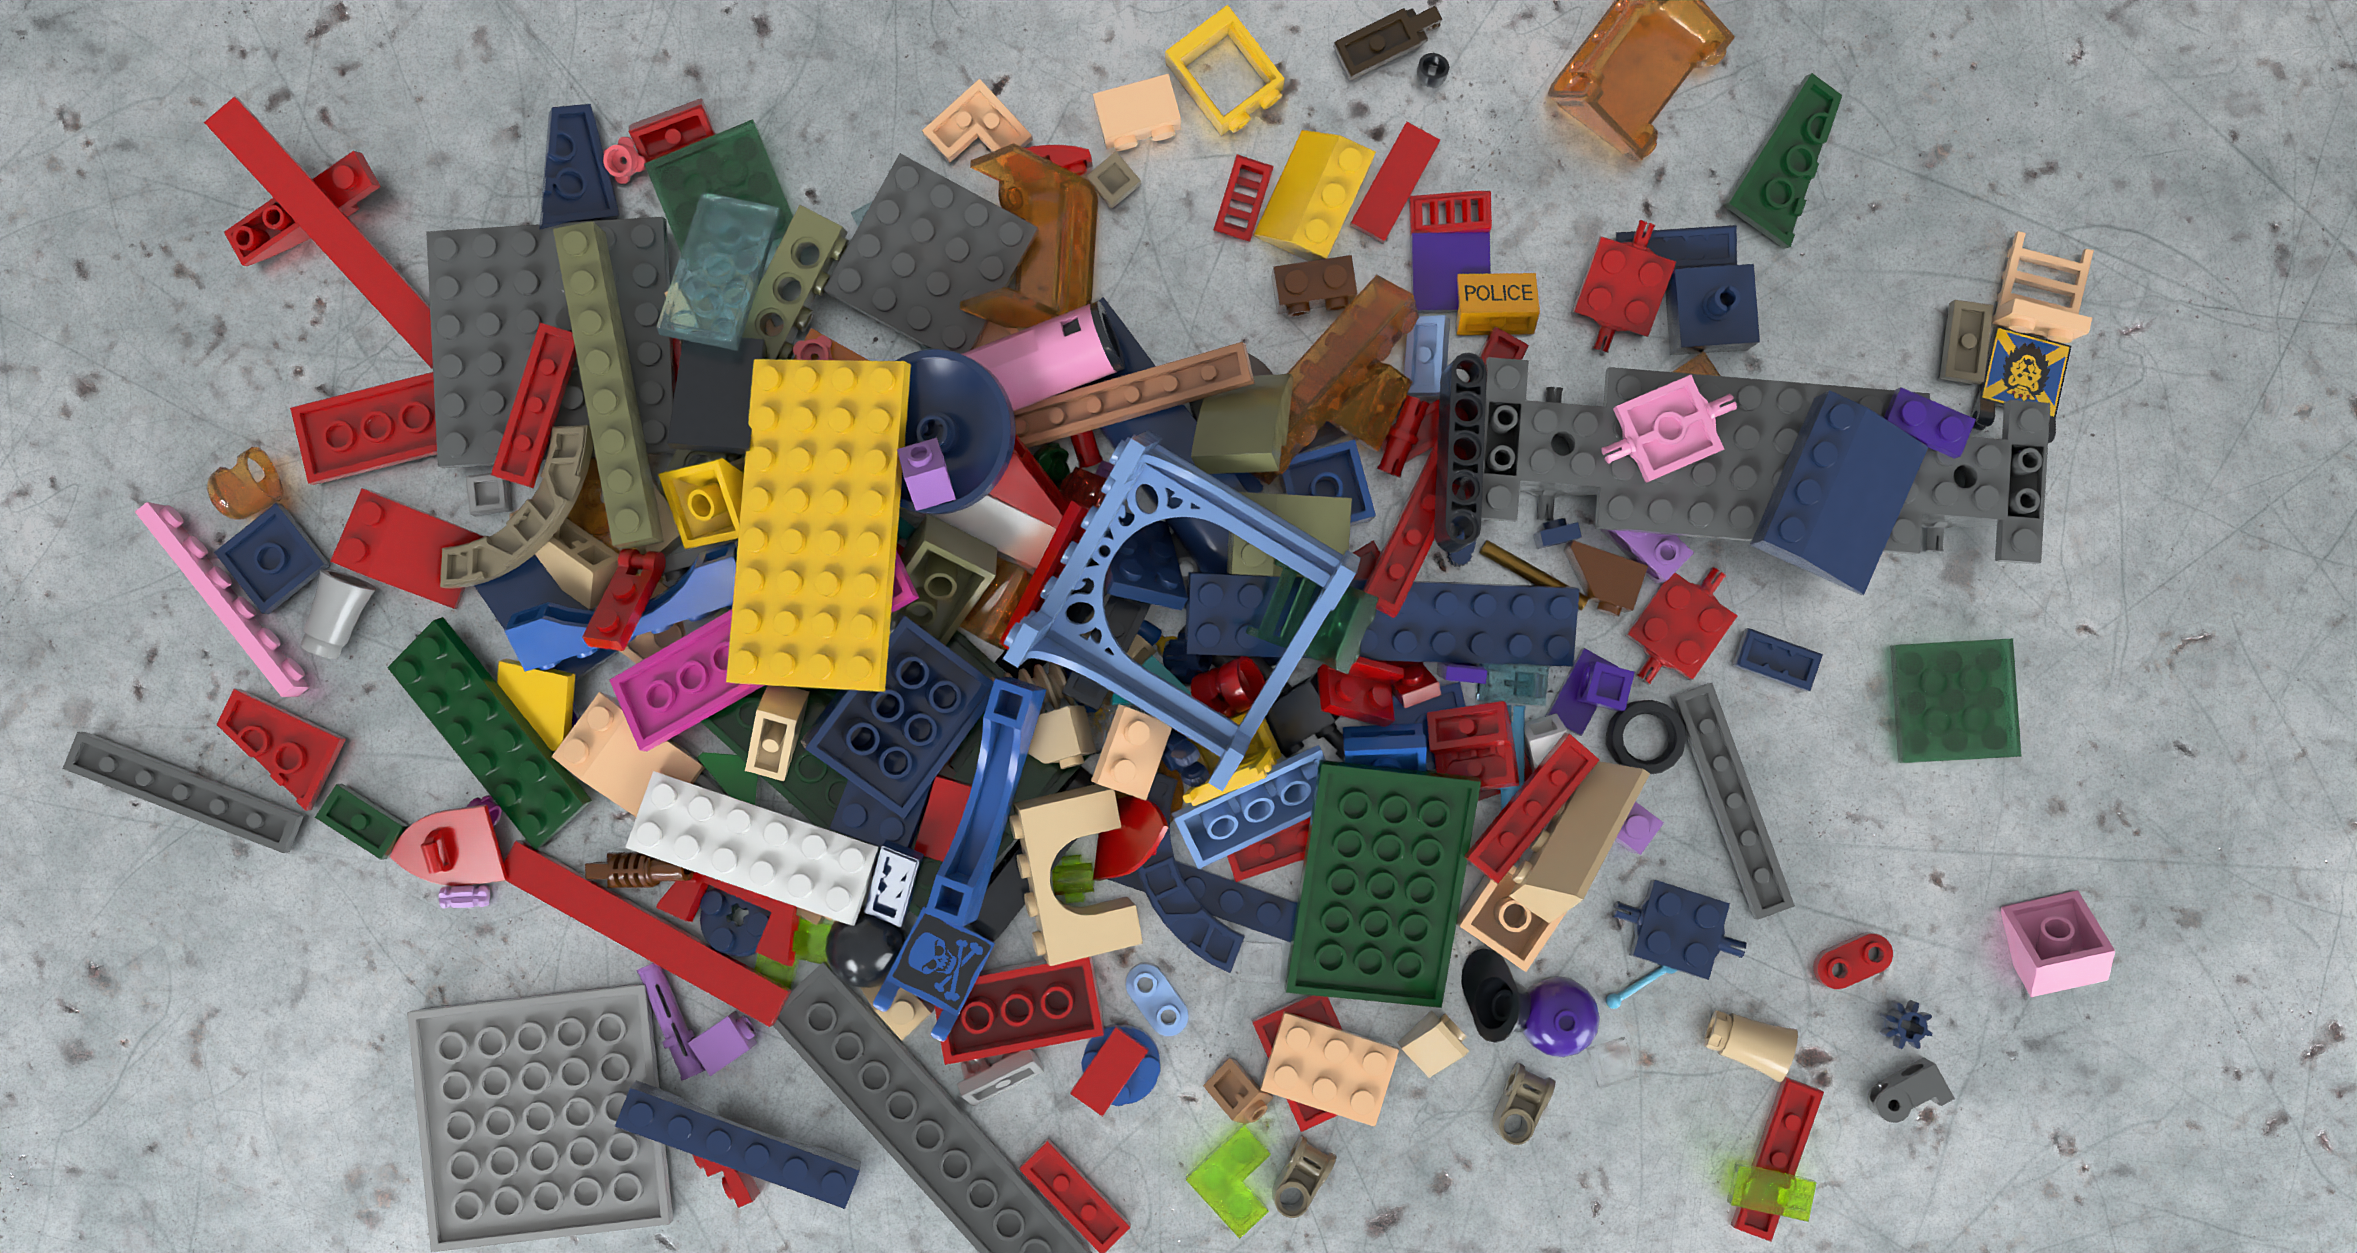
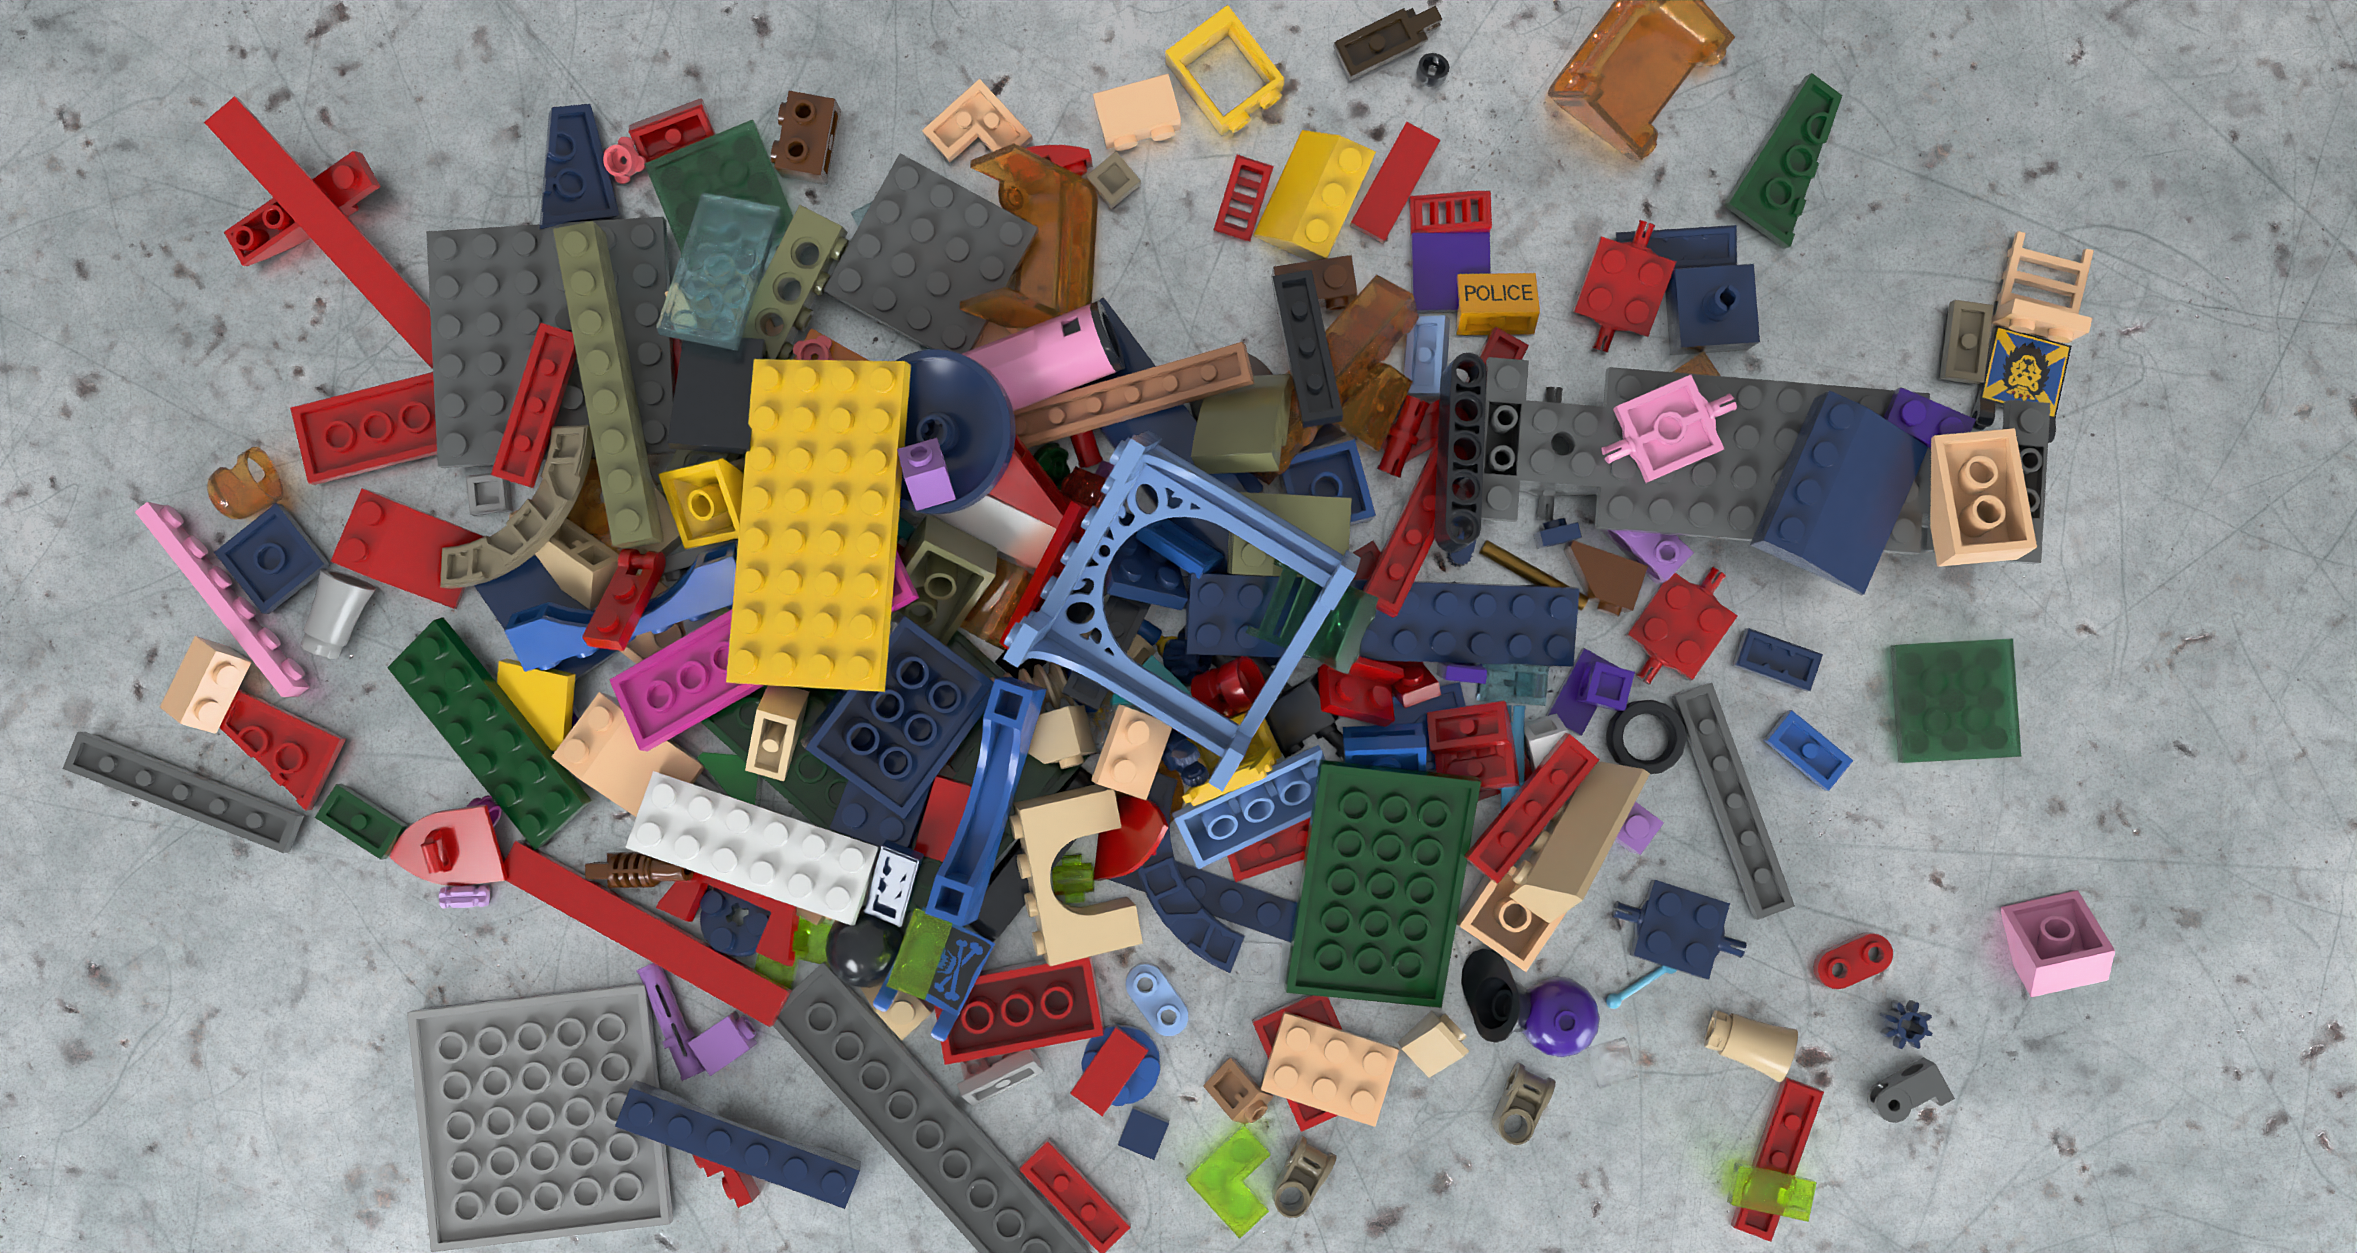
(205, 685): none -> light nougat brick
(806, 137): none -> reddish brown brick
(919, 954): none -> clear neon green plate
(1143, 1133): none -> dark blue tile
(1180, 547): none -> blue tile
(1307, 349): none -> black plate
(1808, 750): none -> blue plate
(1979, 499): none -> light nougat slope

